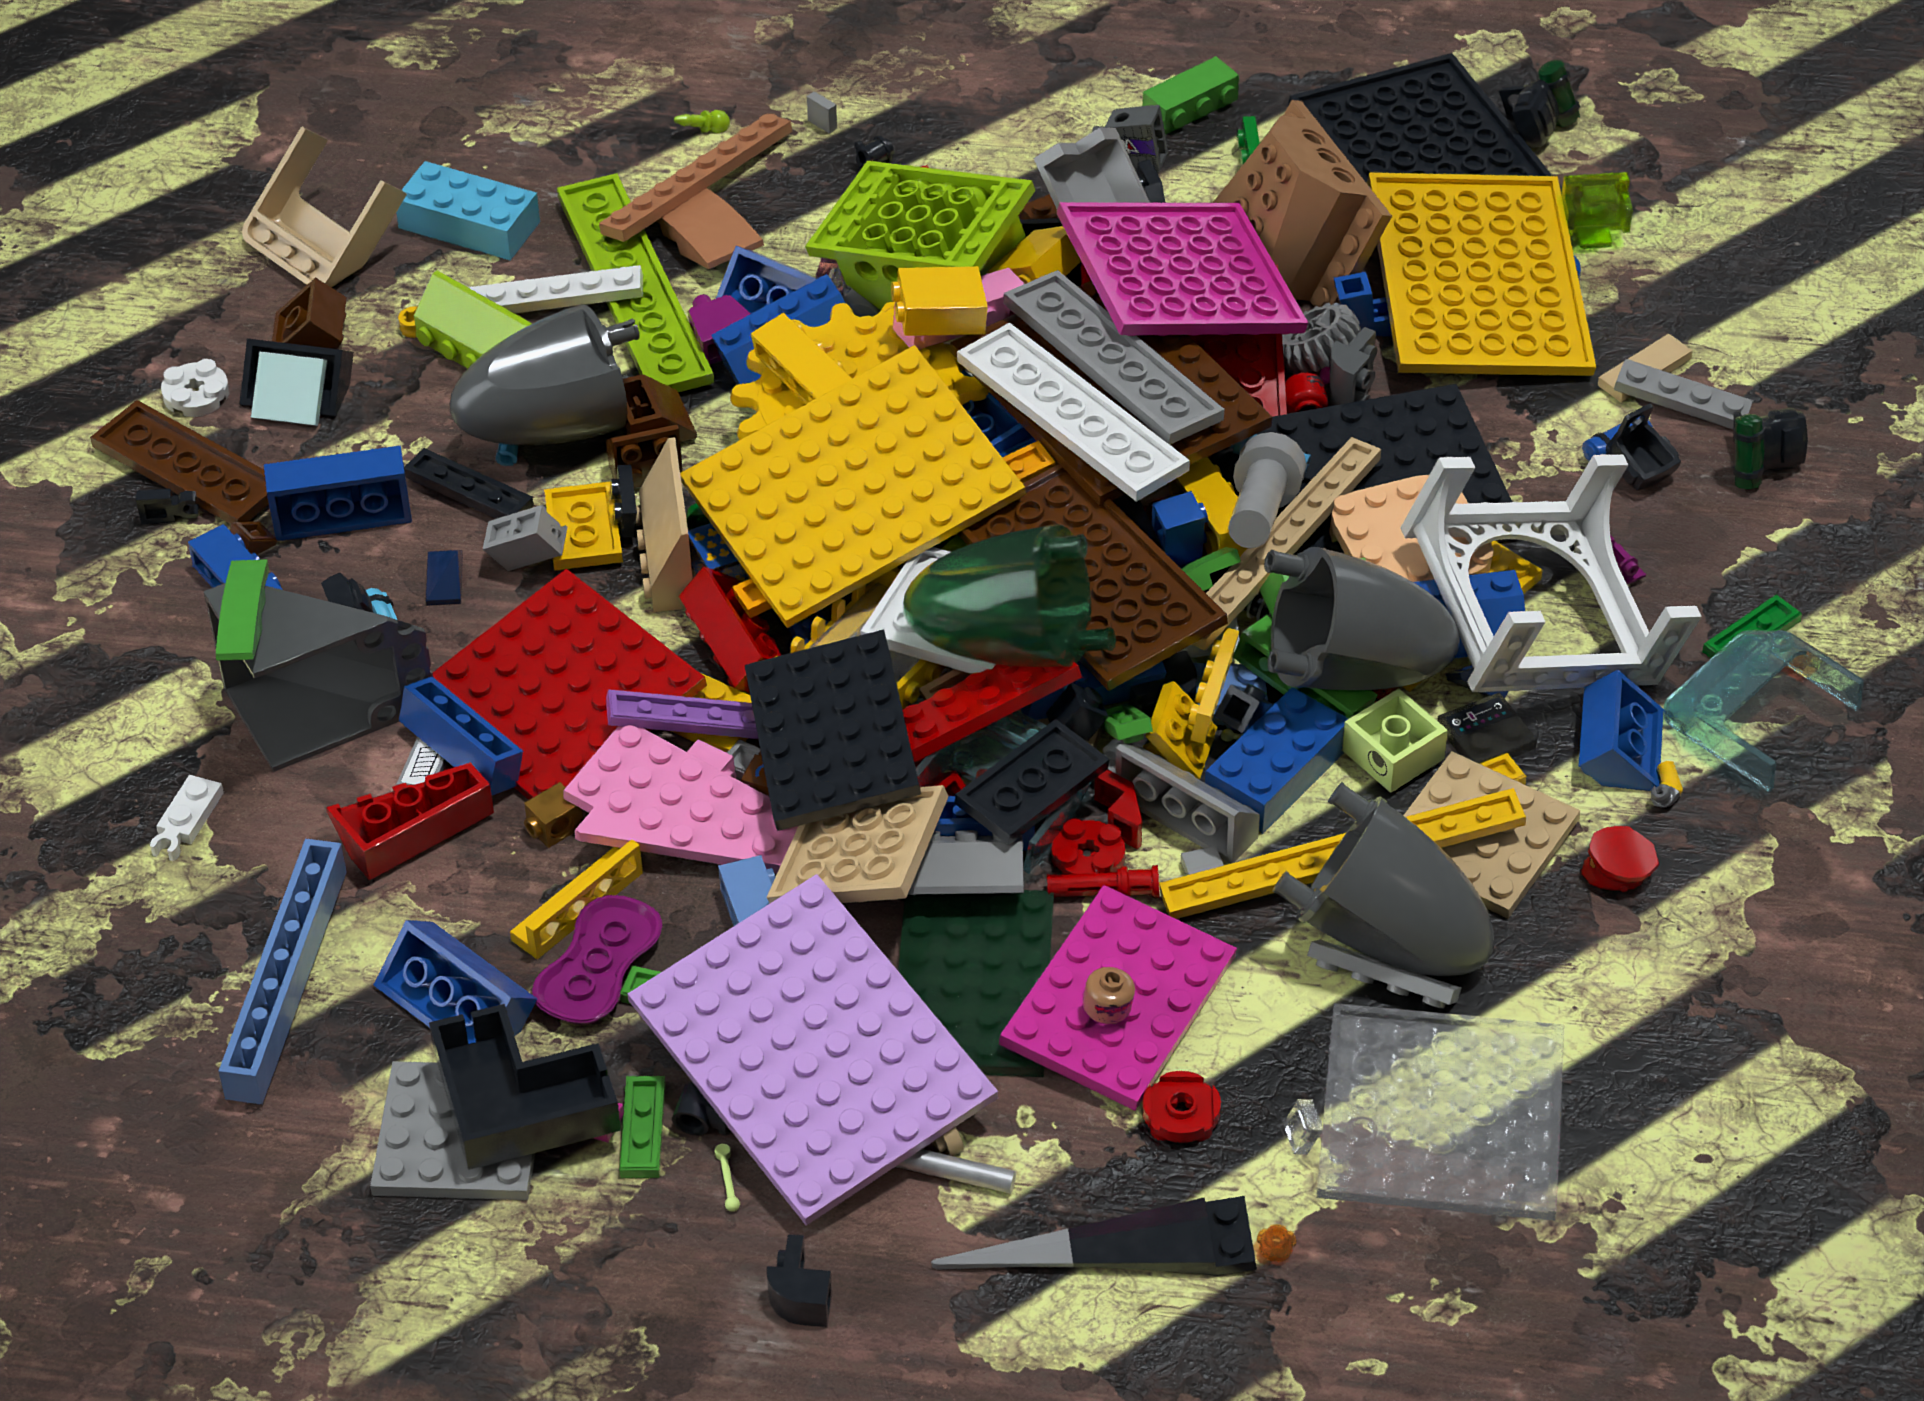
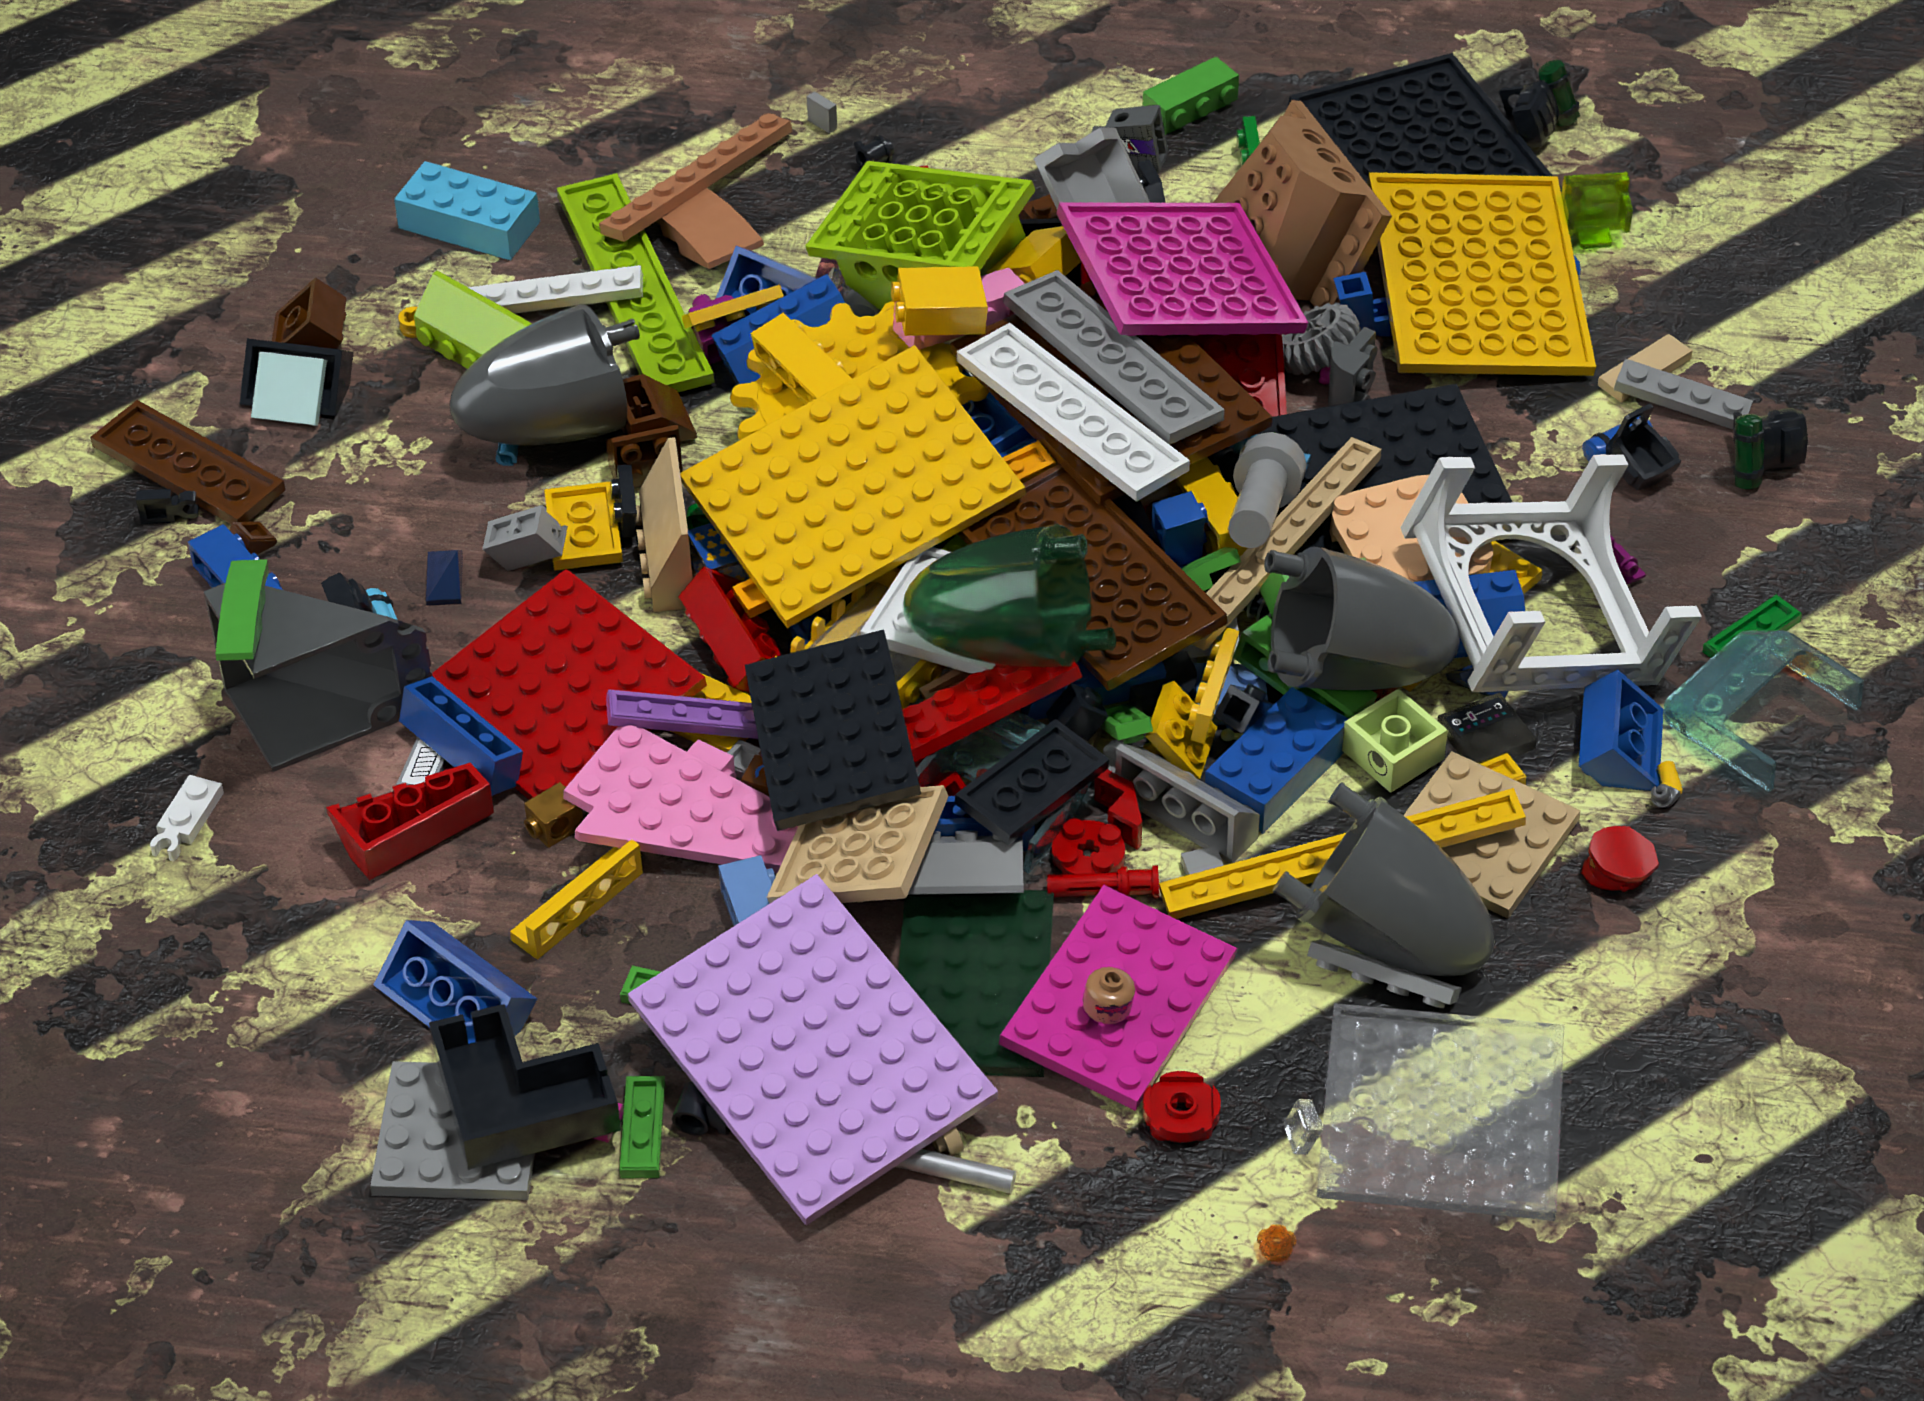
(181, 380): white plate -> none
(282, 972): medium blue brick -> none
(301, 235): tan windscreen -> none
(337, 493): blue brick -> none
(466, 485): black plate -> none
(589, 975): magenta plate -> none
(714, 121): lime bar -> none
(722, 1153): yellowish green hinge -> none
(731, 309): none -> yellow plate
(796, 1292): black brick -> none
(1174, 1238): black plate -> none
(1305, 393): red head -> none

